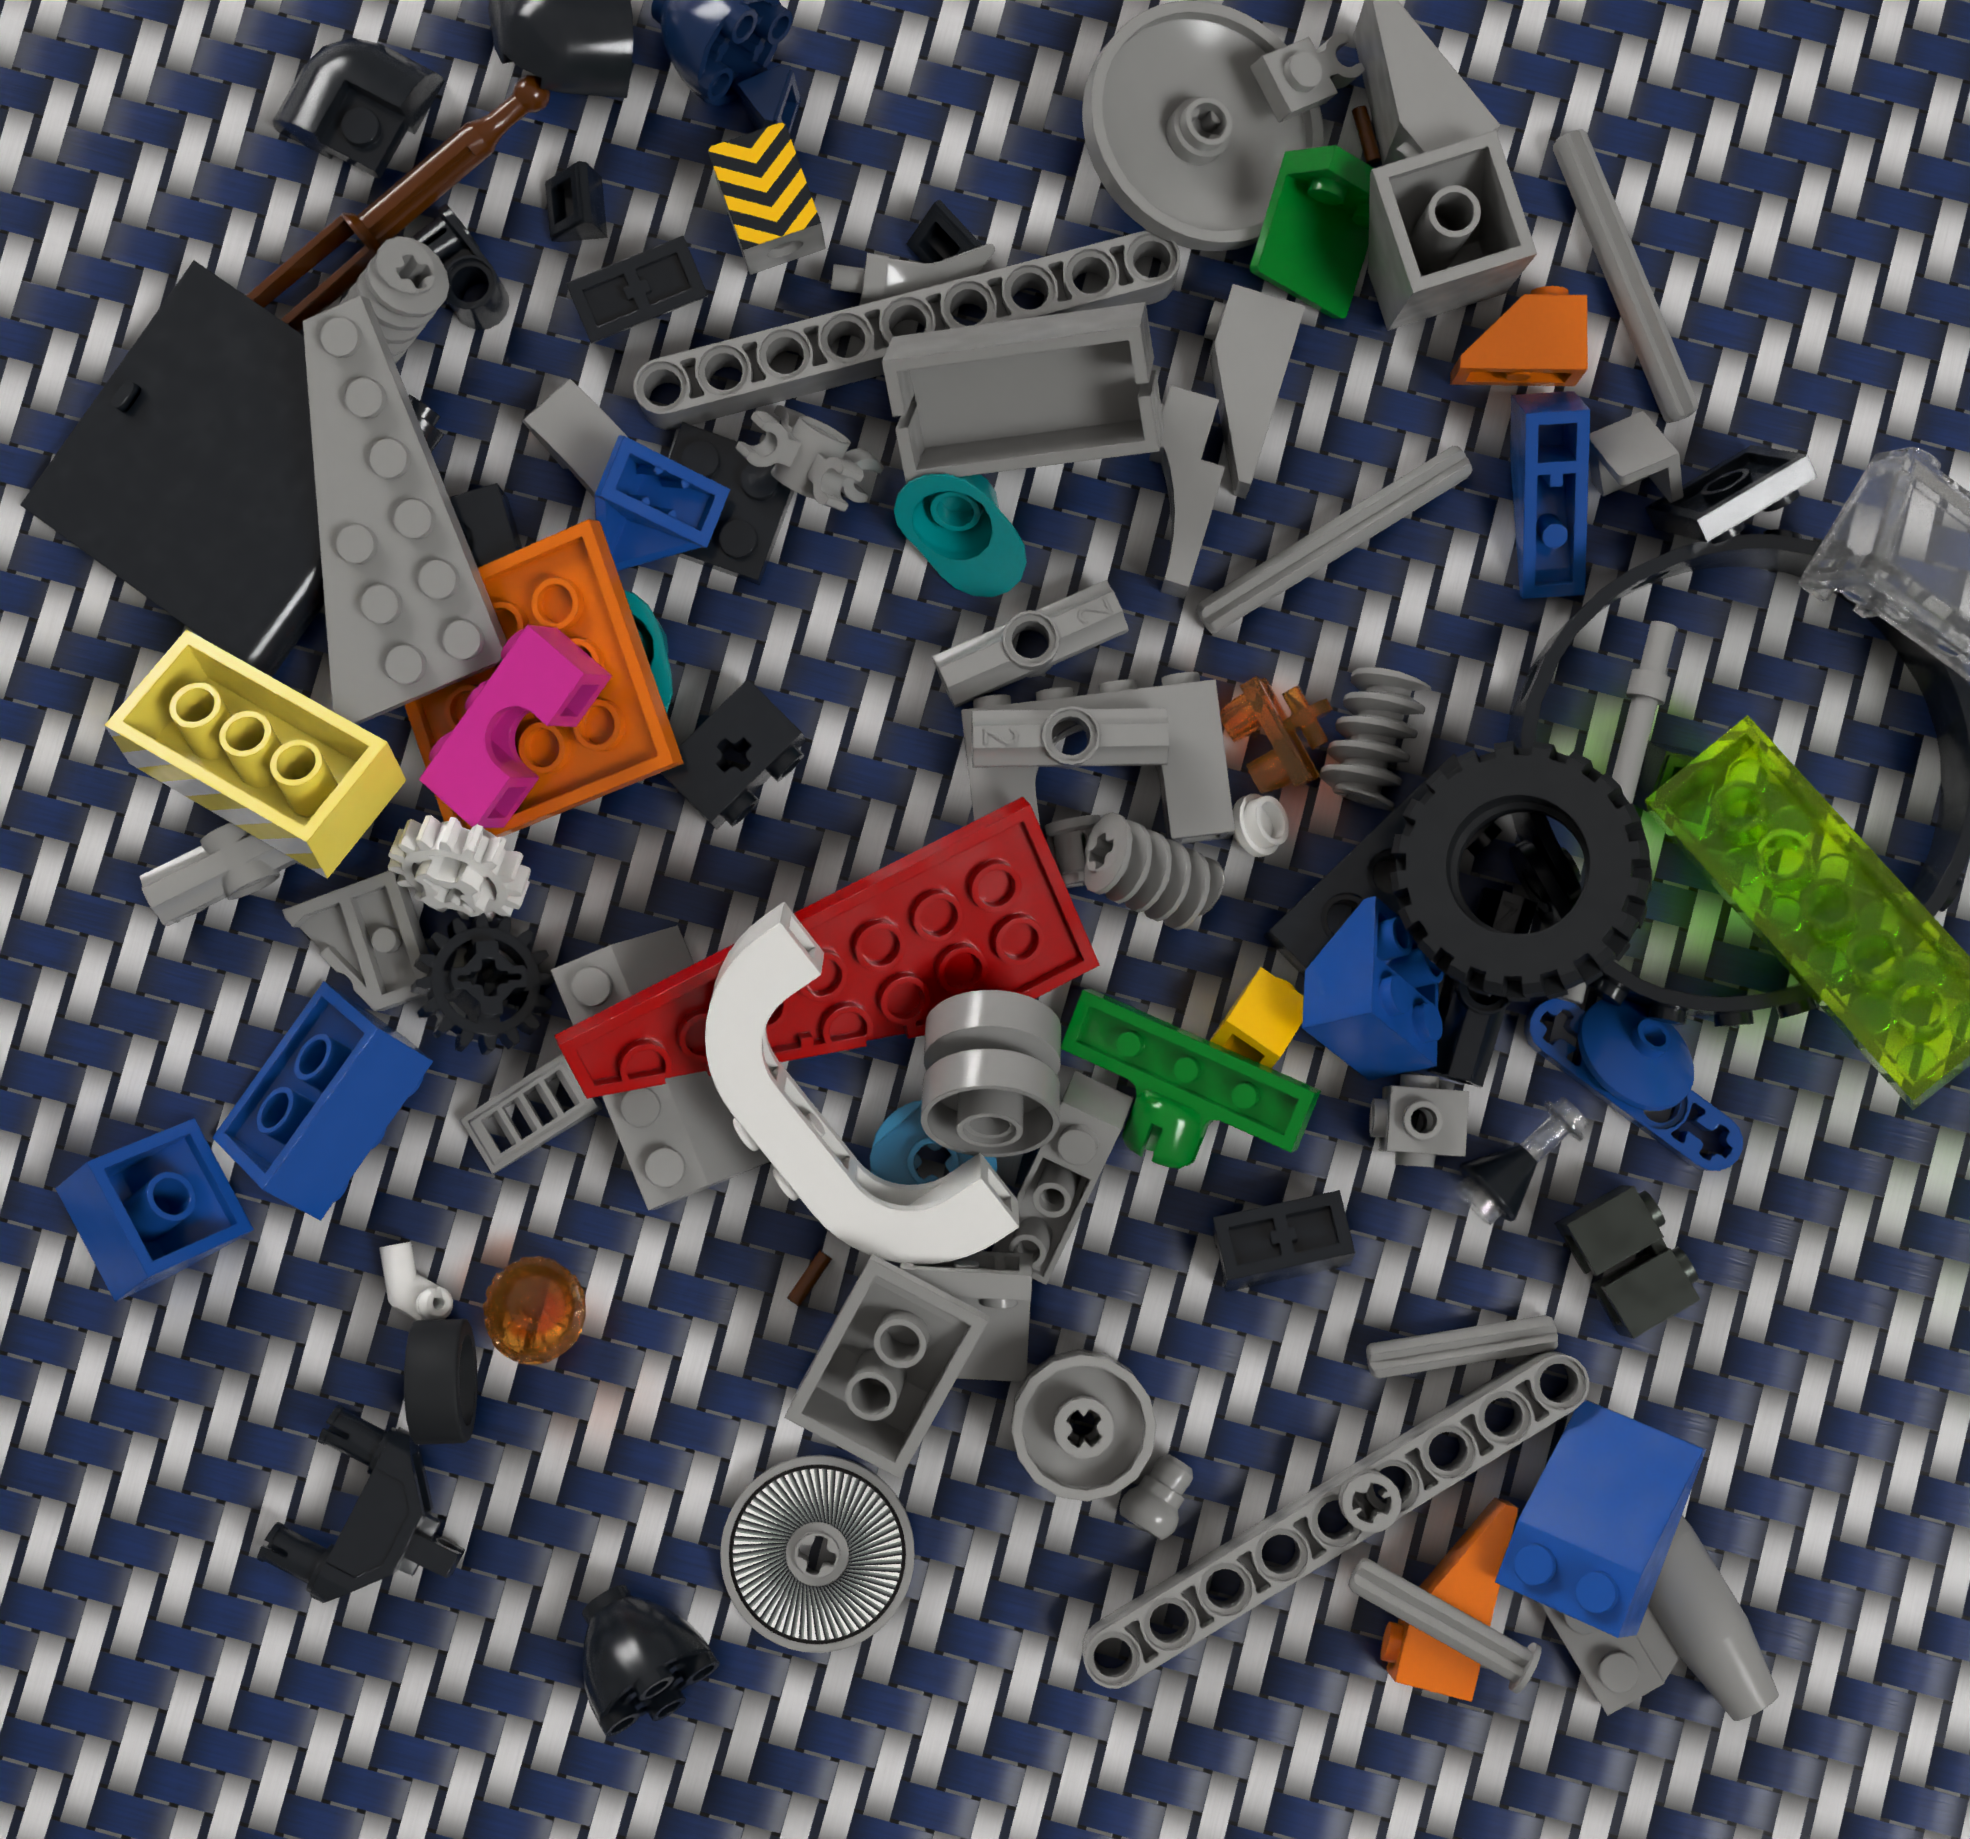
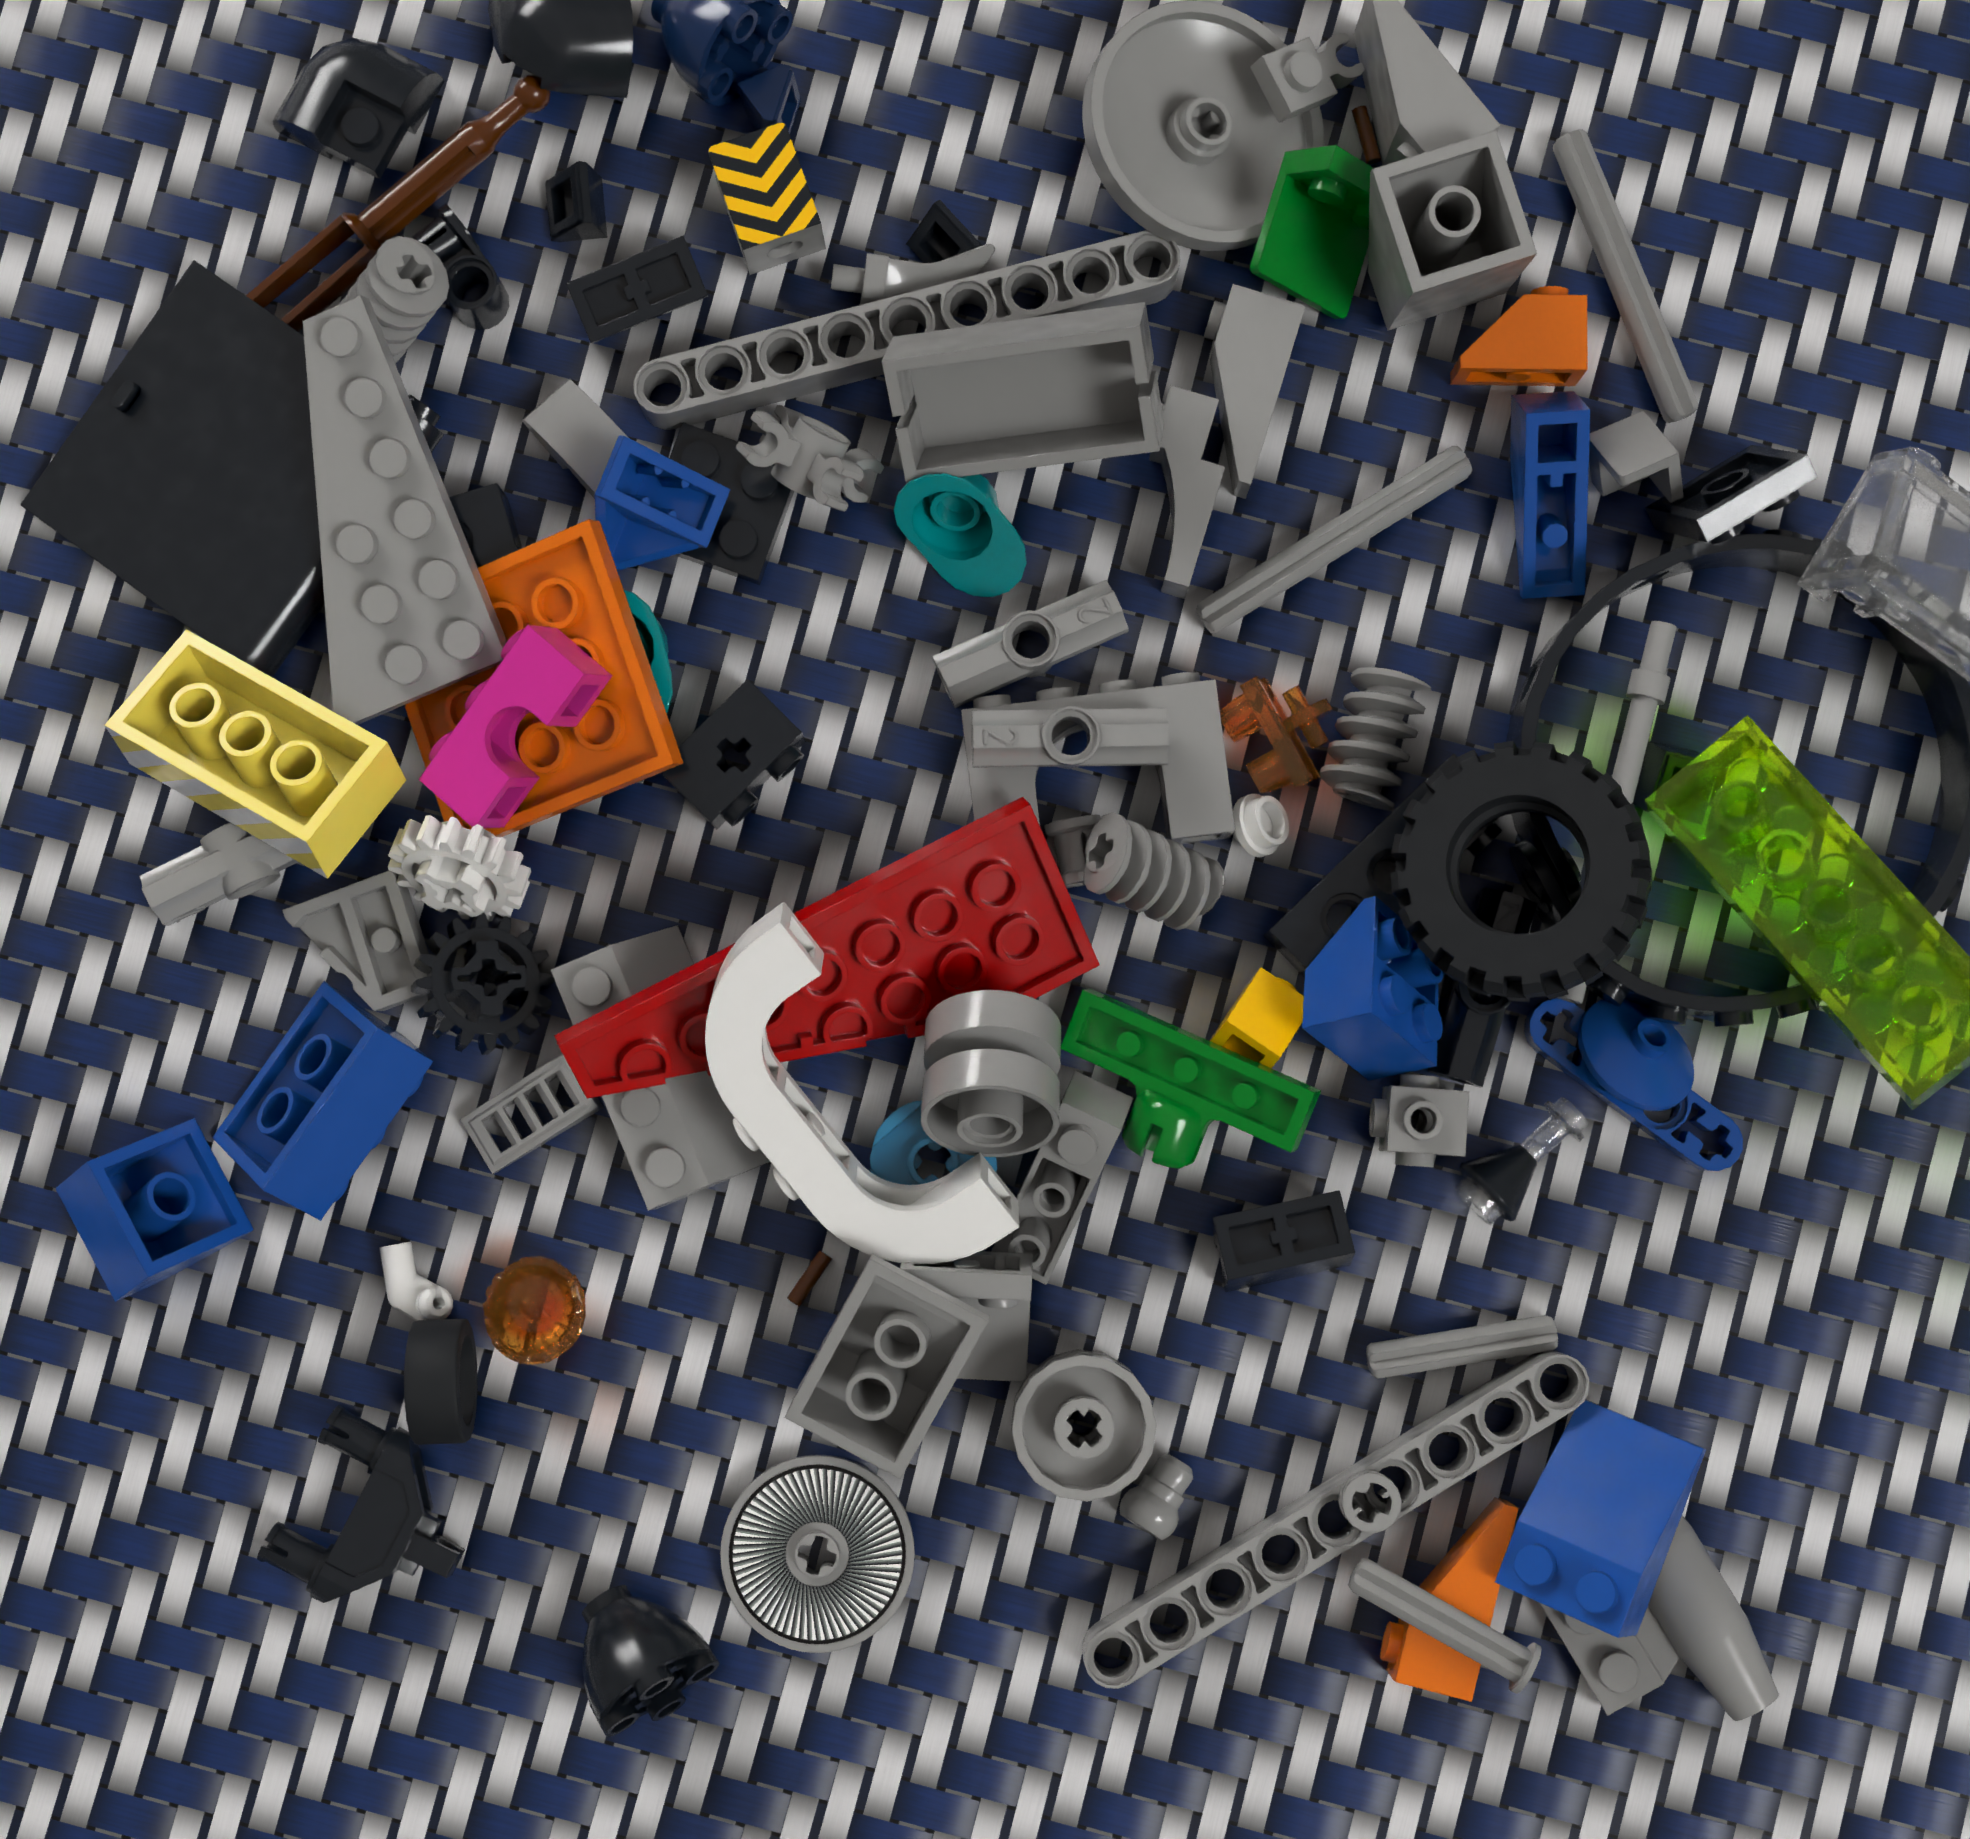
(1644, 1288): pearl dark grey piece -> none

